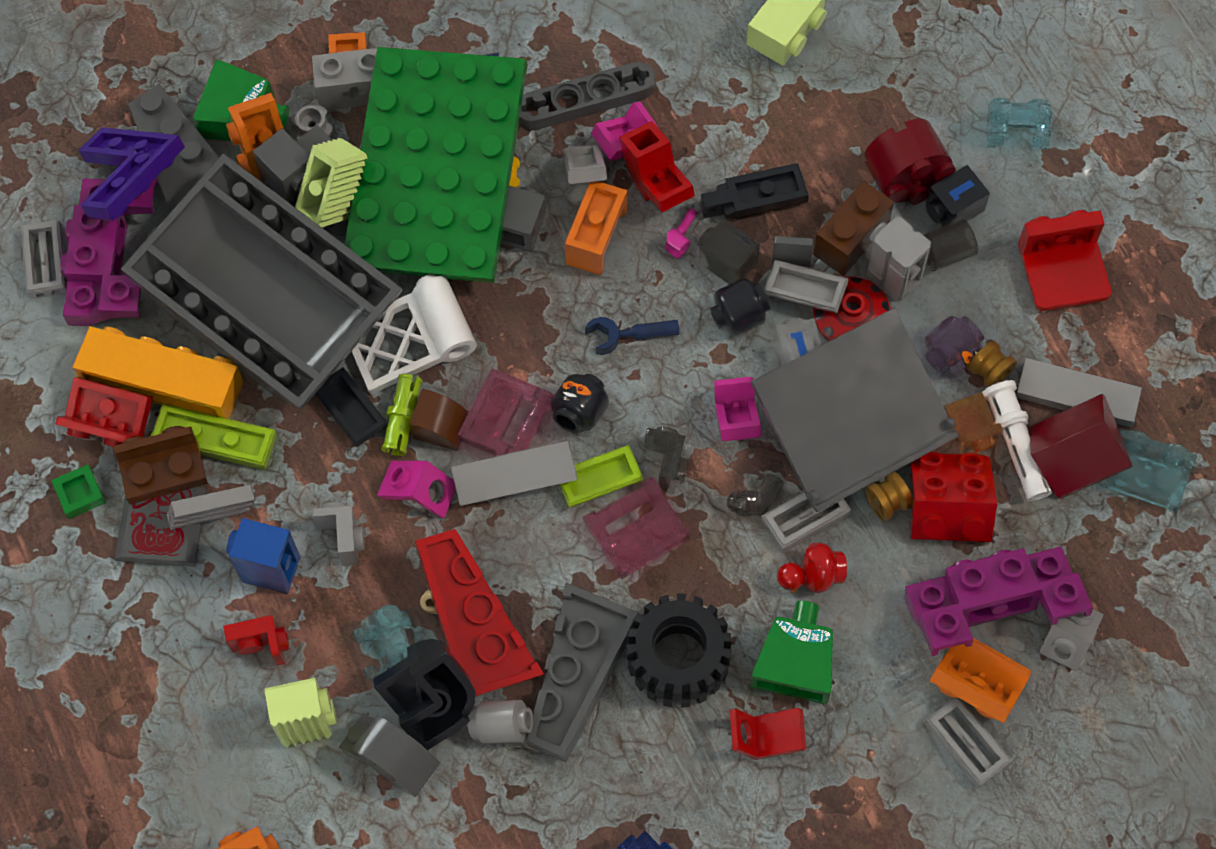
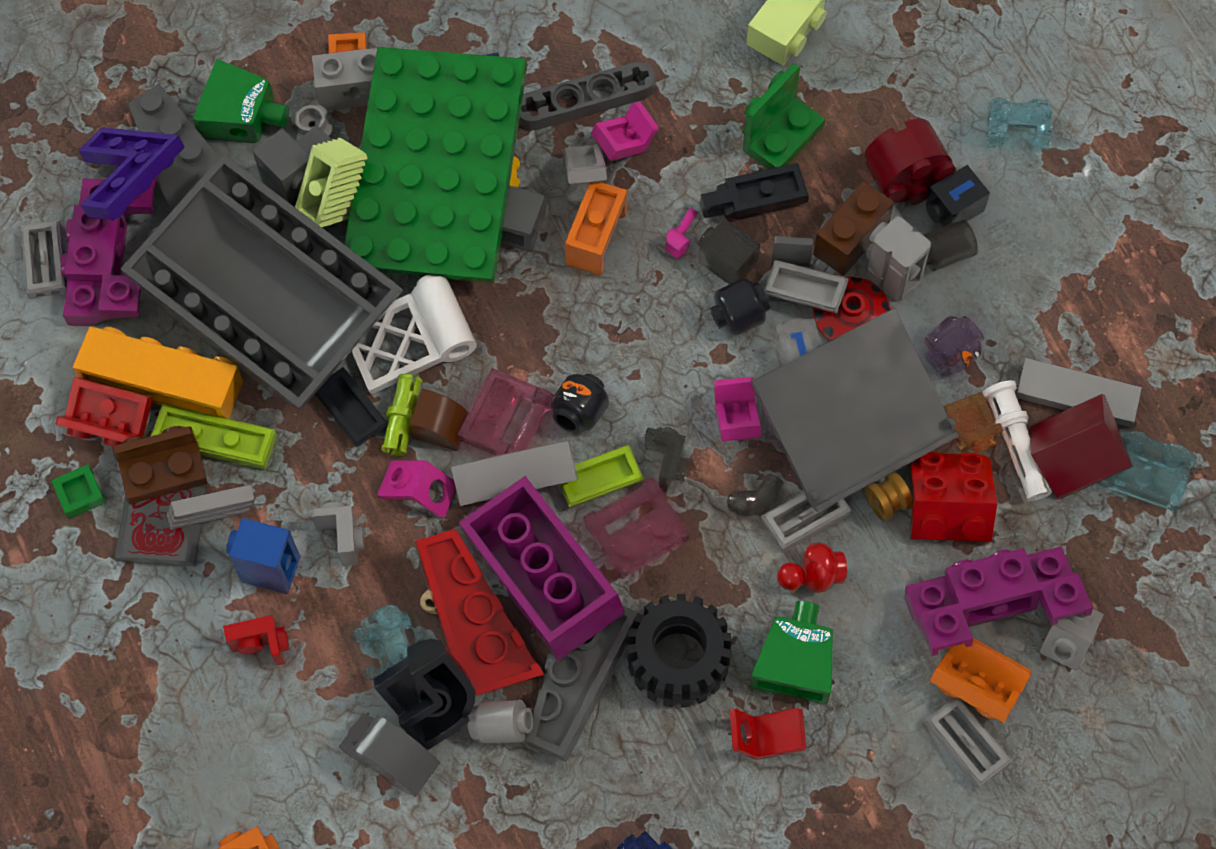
(251, 126): orange bracket -> none
(300, 712): yellowish green brick -> none
(542, 568): none -> magenta brick
(638, 331): dark blue piece -> none
(653, 167): red brick -> none
(779, 123): none -> green bracket
(992, 364): pearl gold wheel -> none
(1064, 260): red bracket -> none

